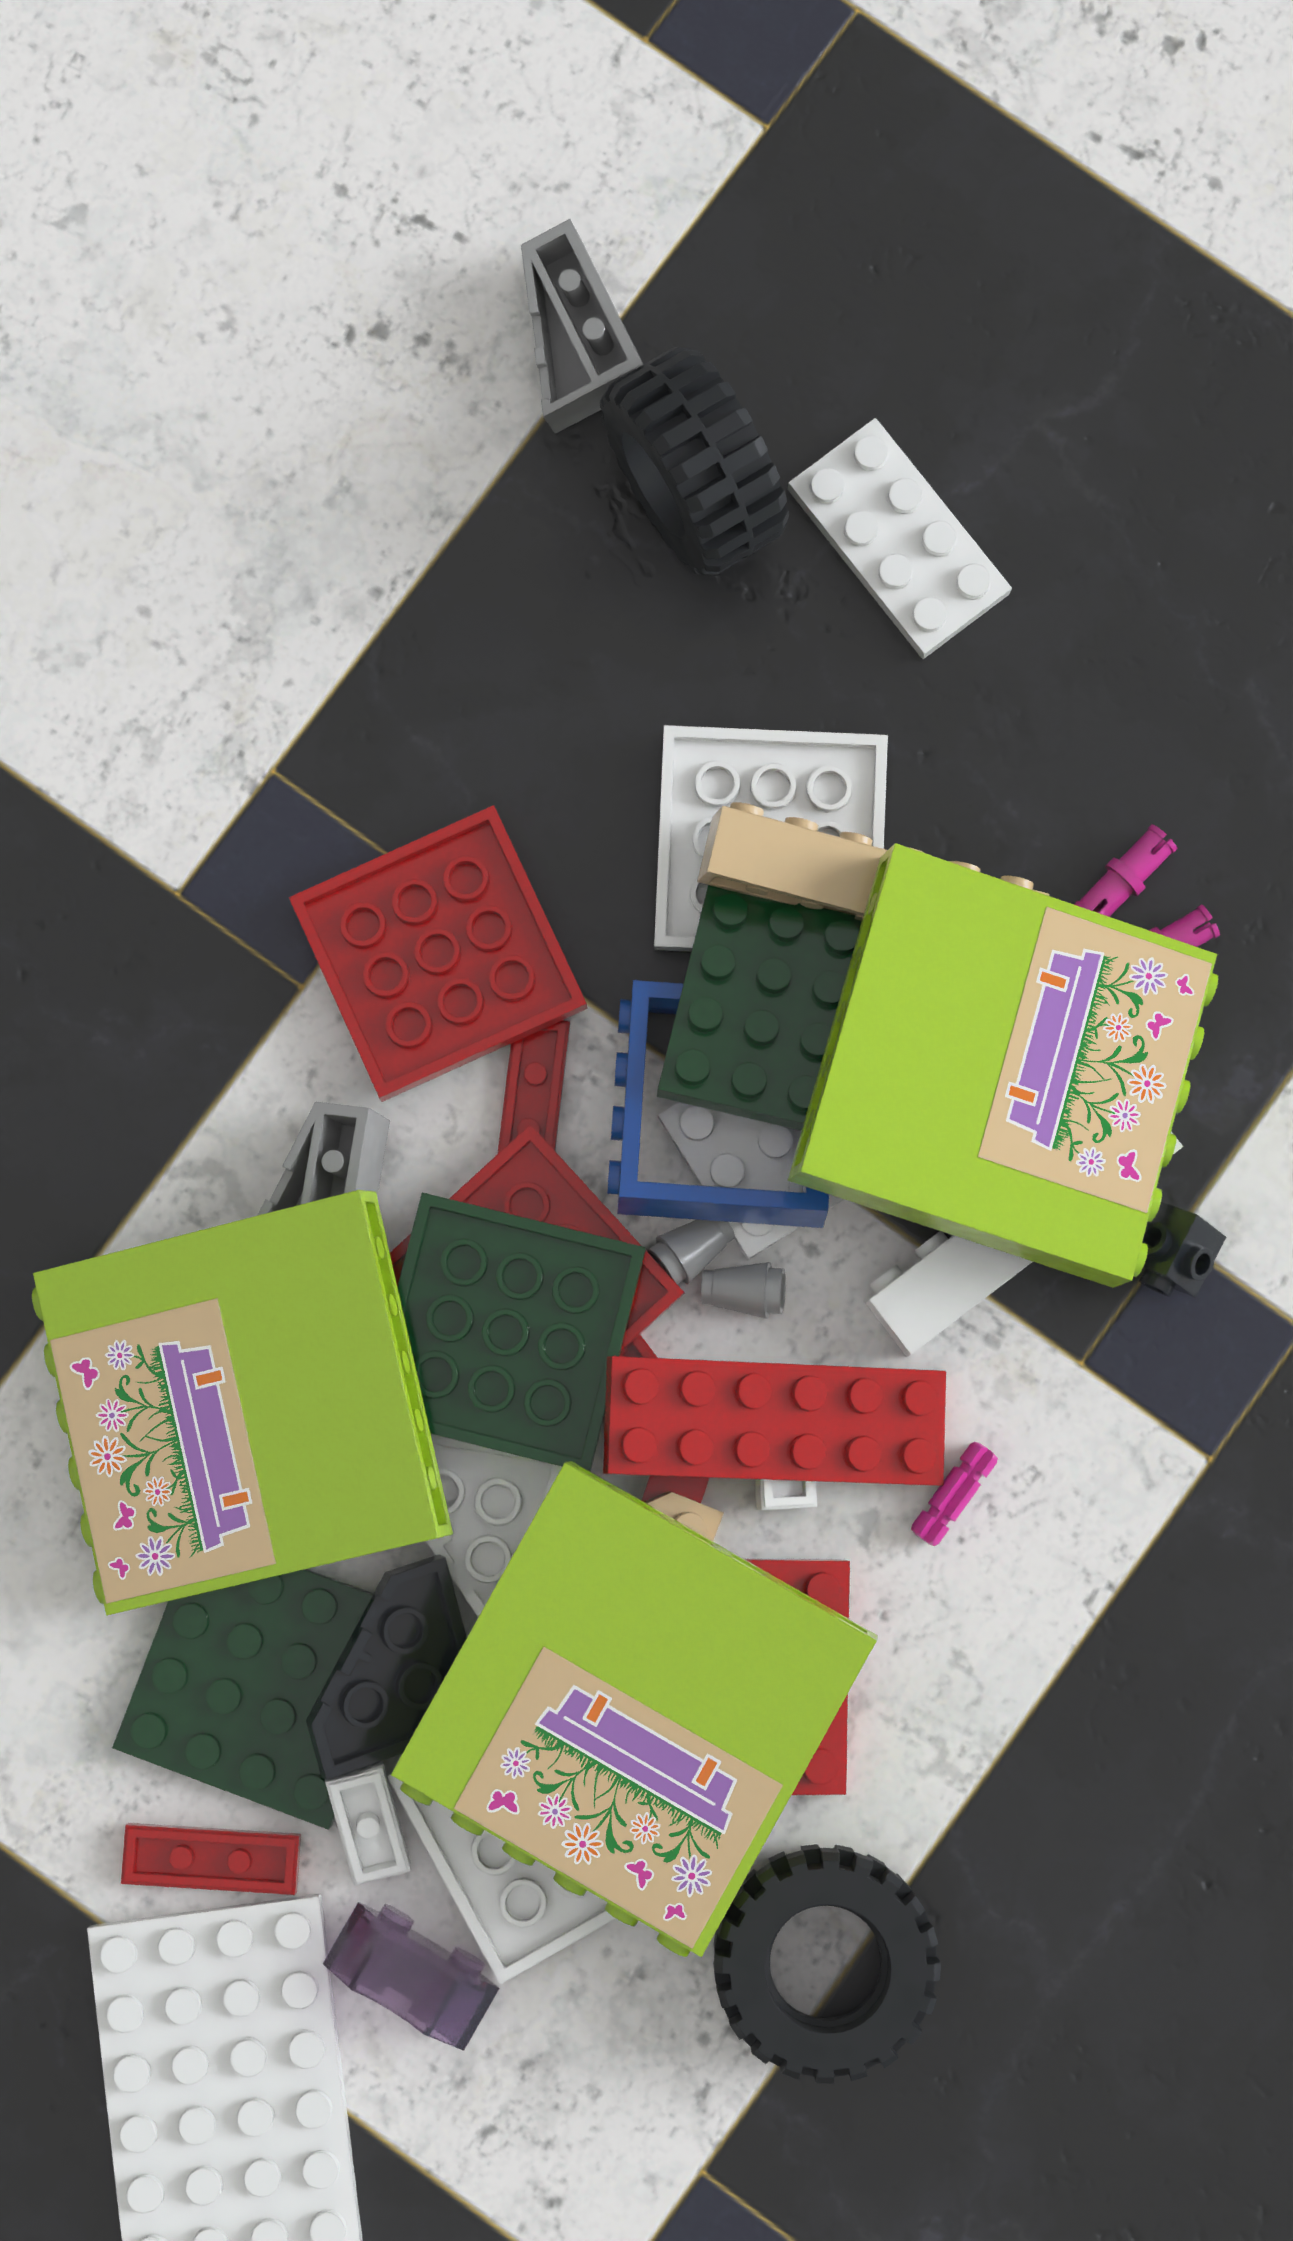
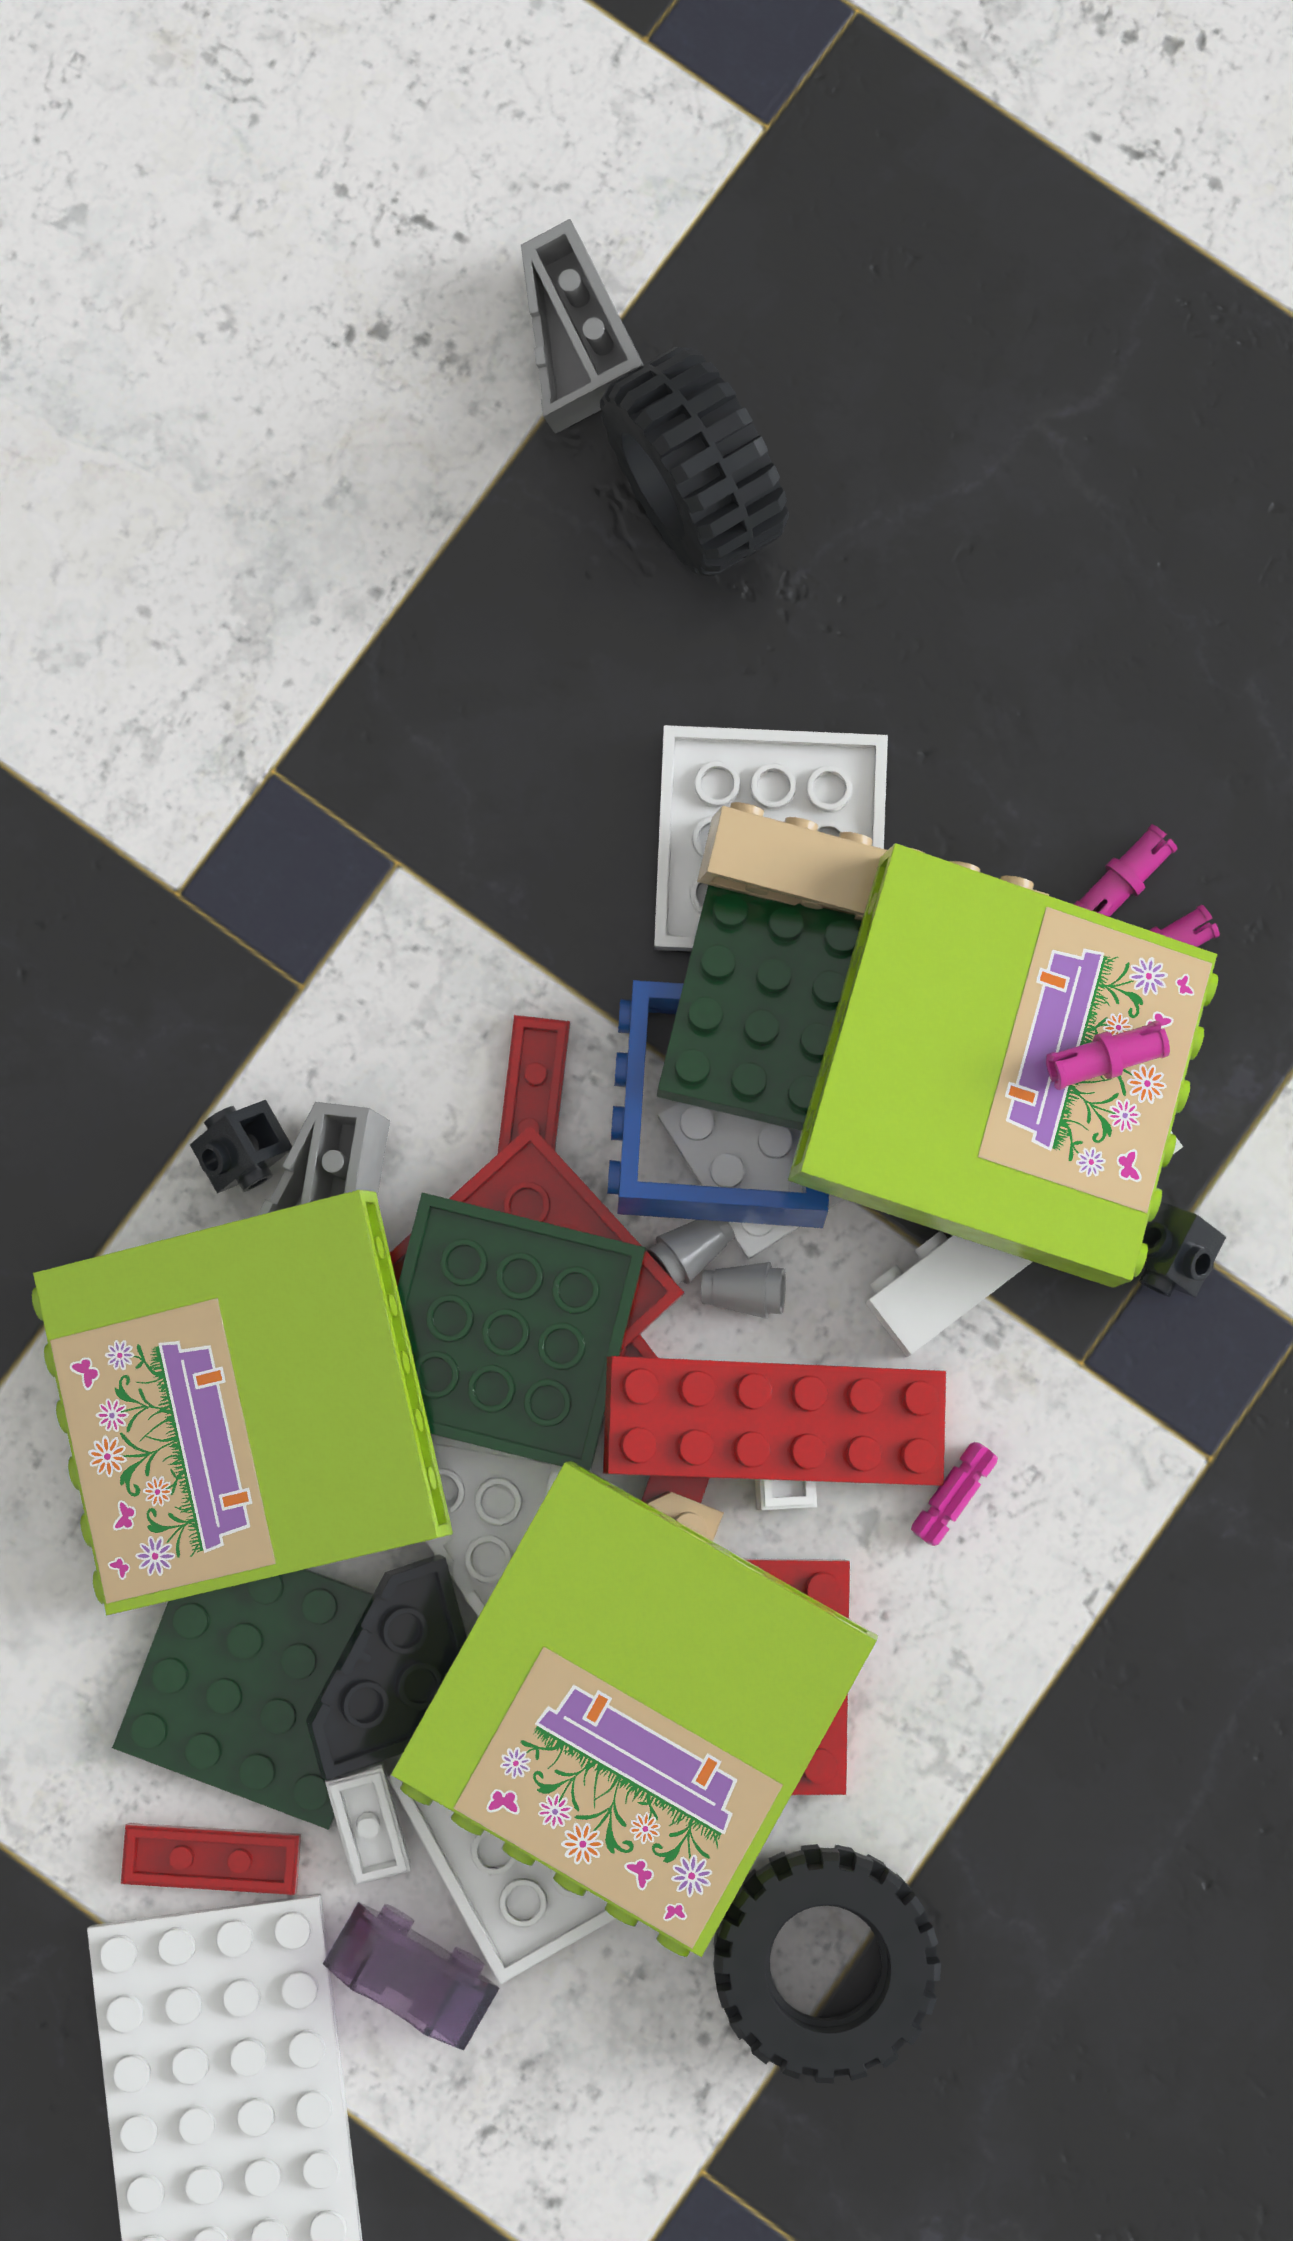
(241, 1146): none -> black brick
(438, 953): red plate -> none
(899, 538): white plate -> none
(1107, 1055): none -> dark pink pin

